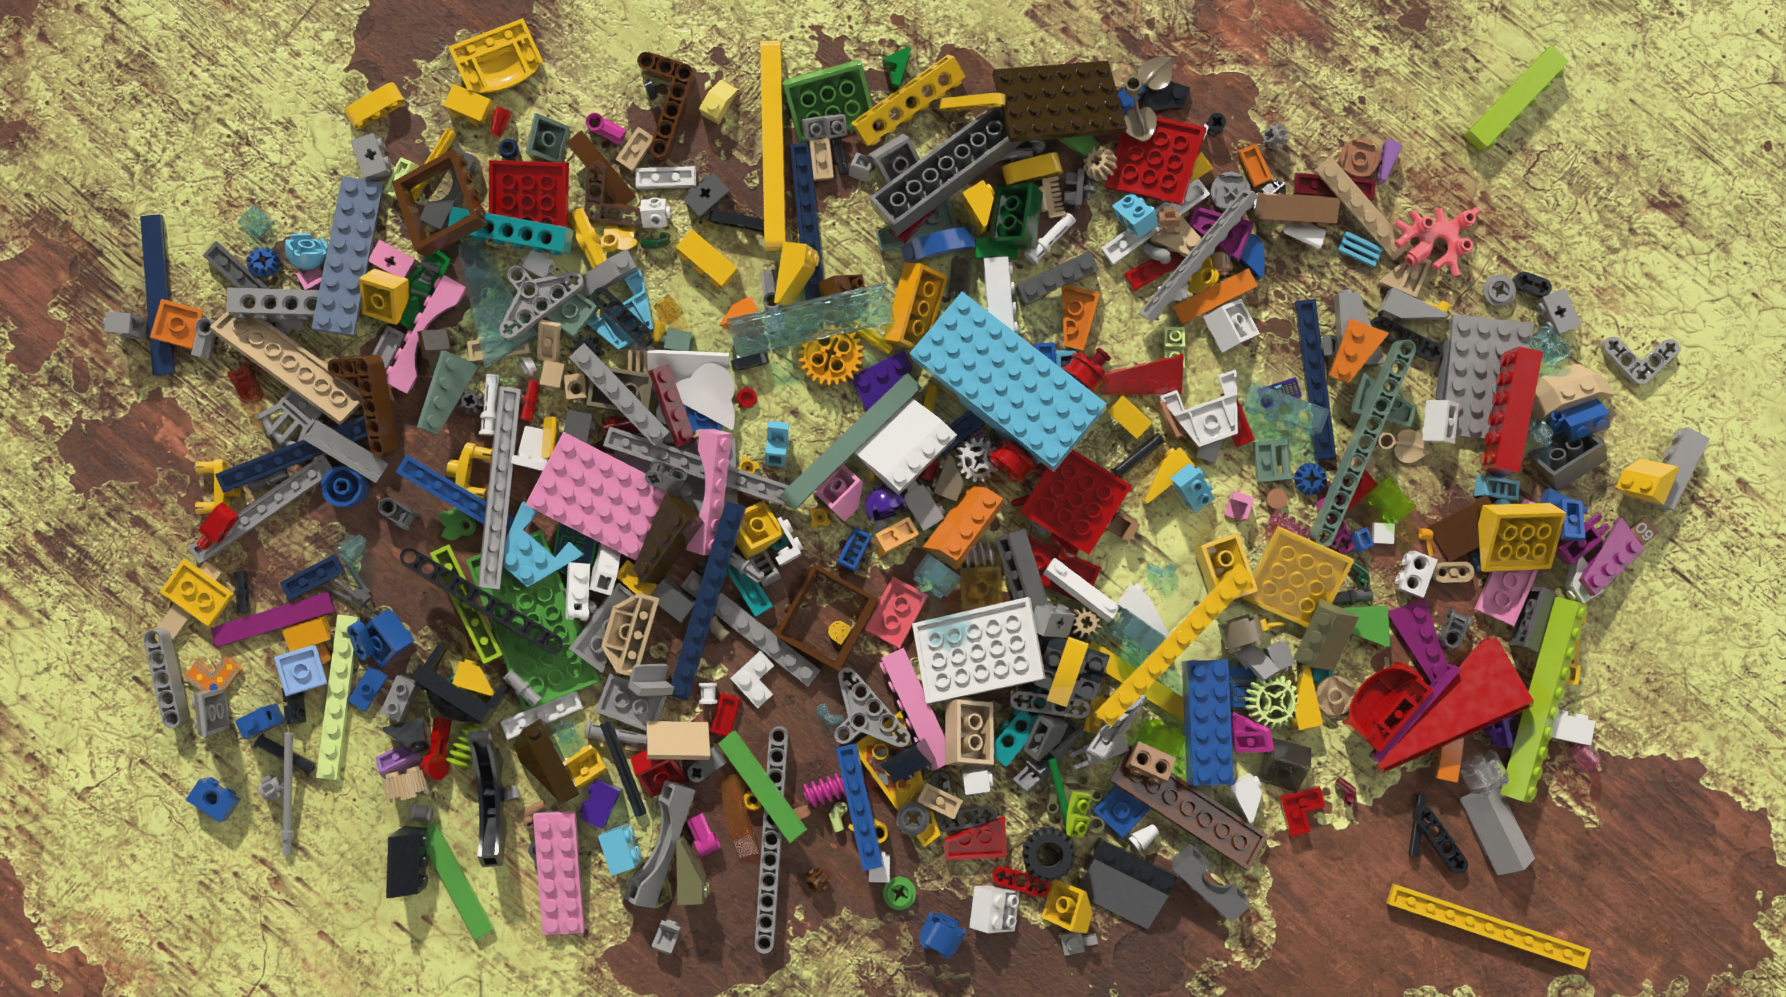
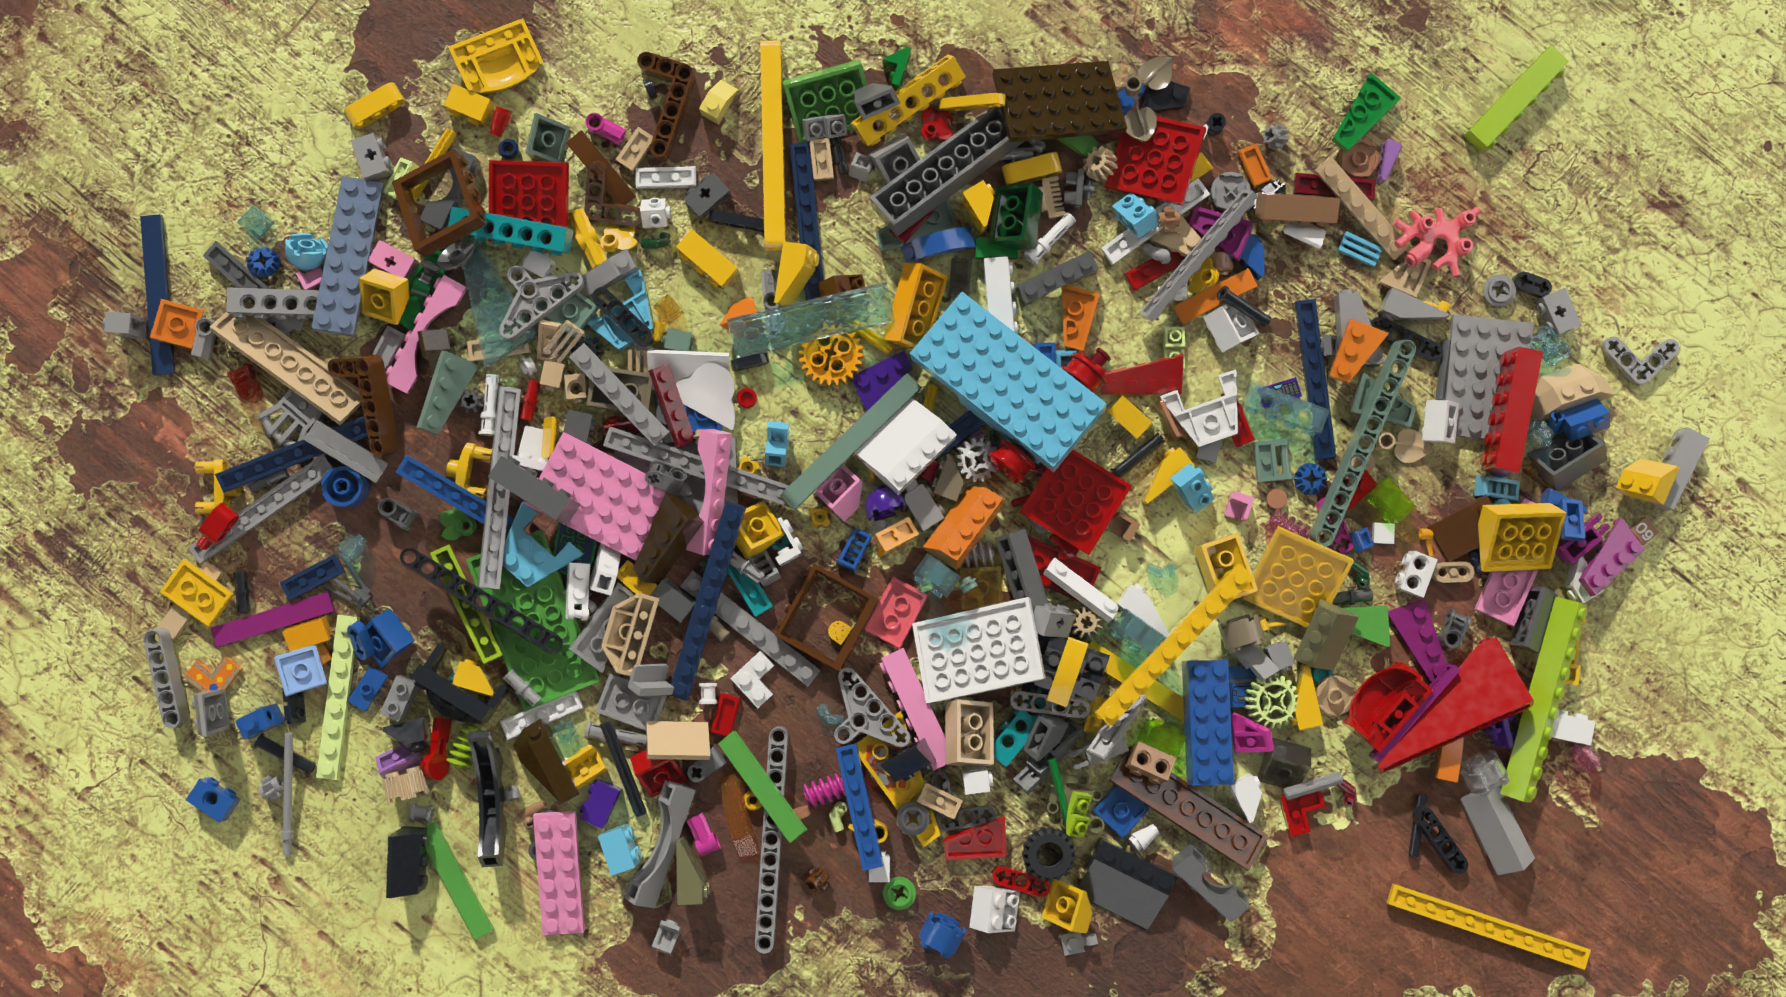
(455, 255): none -> dark grey dish
(534, 490): none -> dark grey wedge
(554, 354): none -> tan tile
(875, 99): none -> dark grey slope
(937, 122): none -> red plate
(968, 584): none -> sand green plate
(1243, 306): none -> black pin
(1313, 785): none -> light grey axle
(1366, 111): none -> green wing

